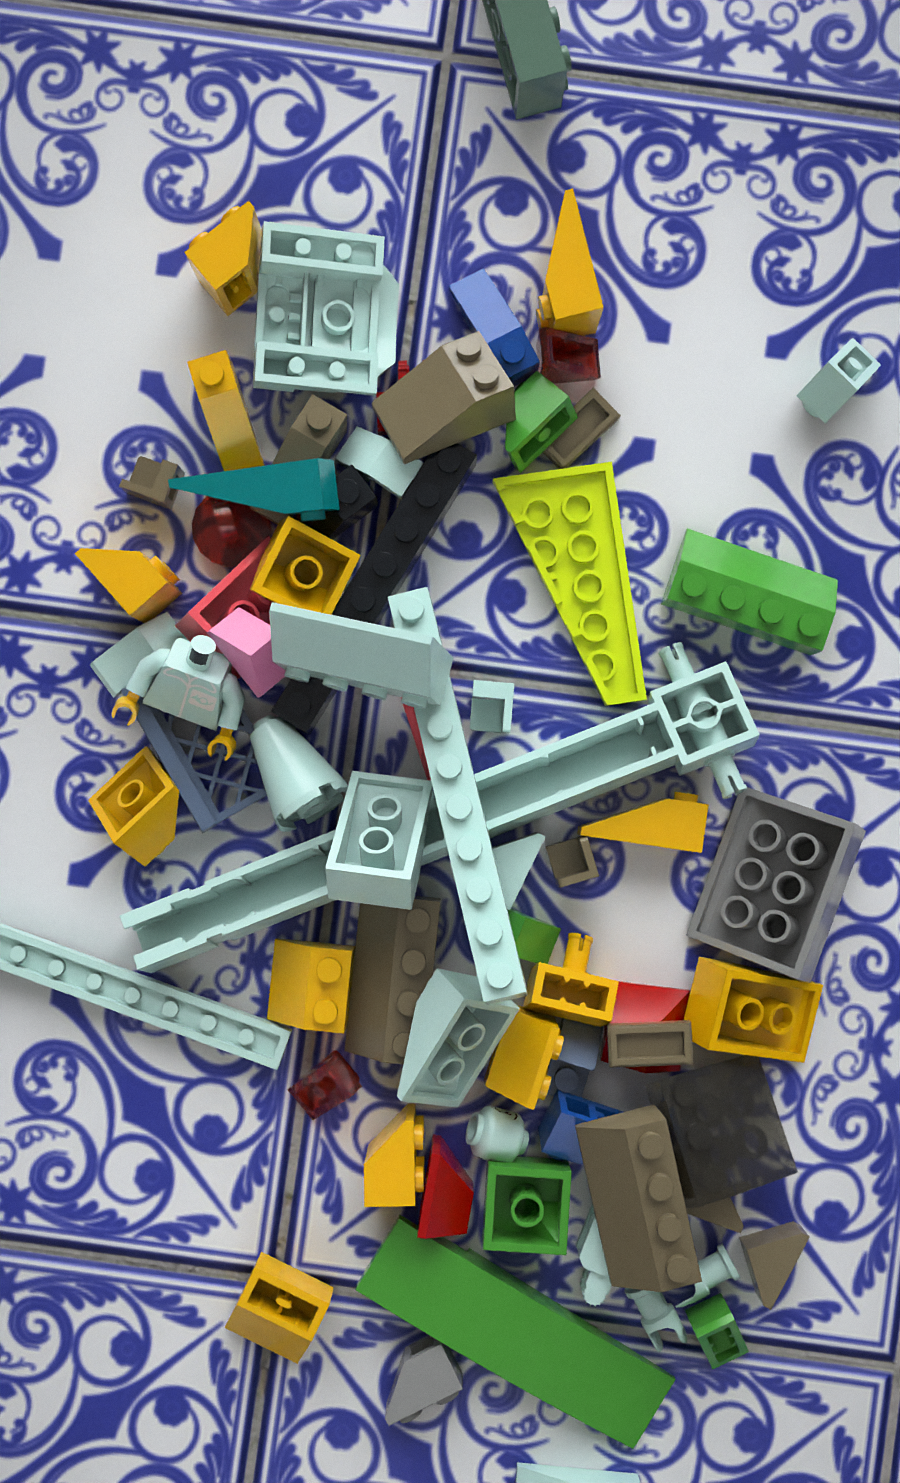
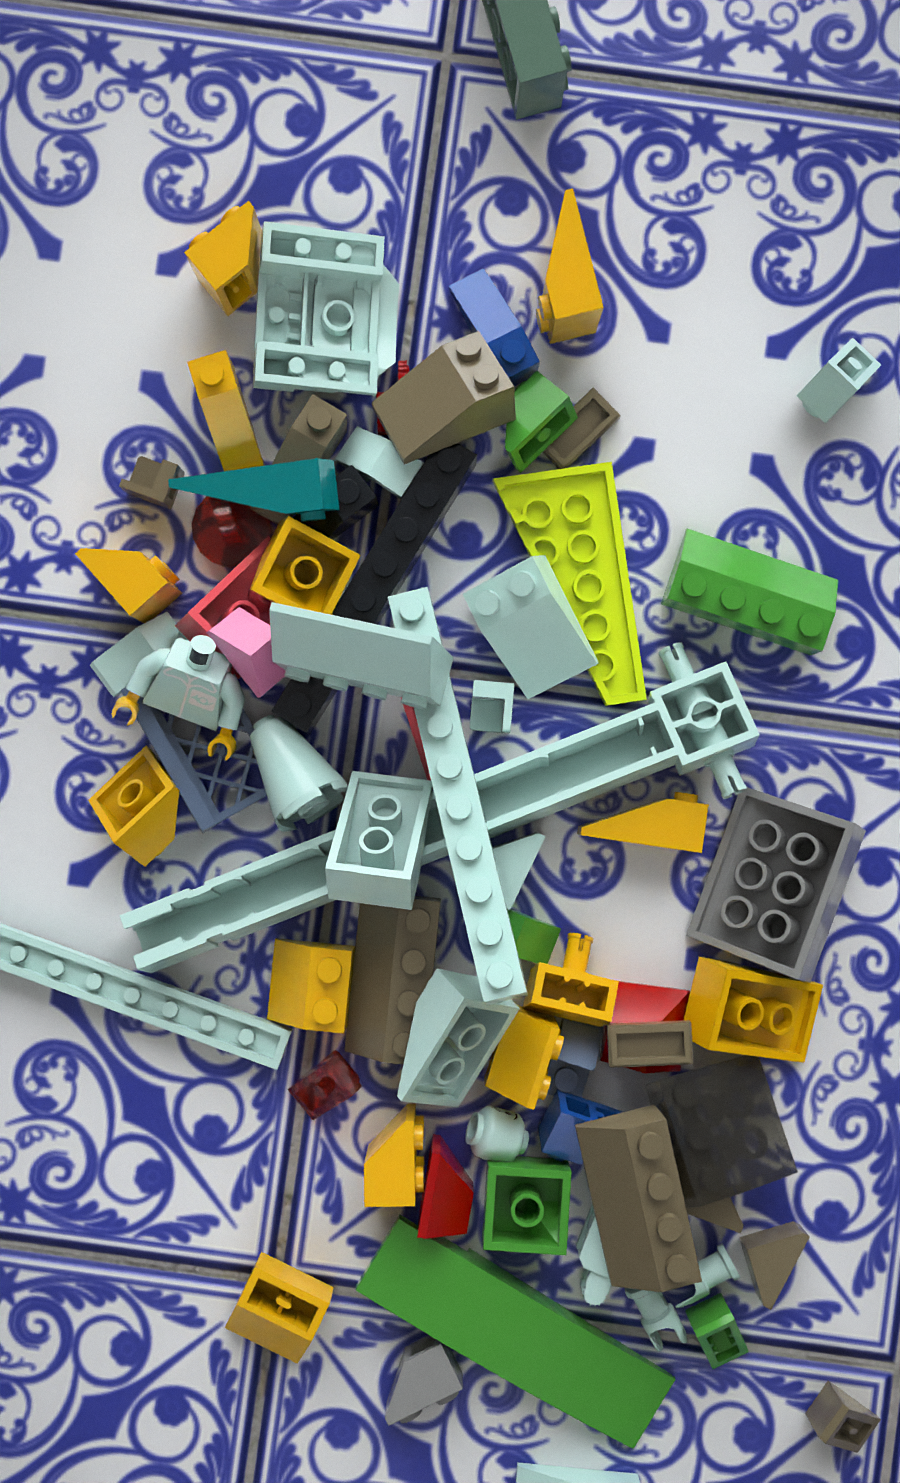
(531, 626): none -> light aqua slope
(567, 356): clear red slope -> none
(572, 861): dark tan panel -> none
(841, 1419): none -> dark tan slope

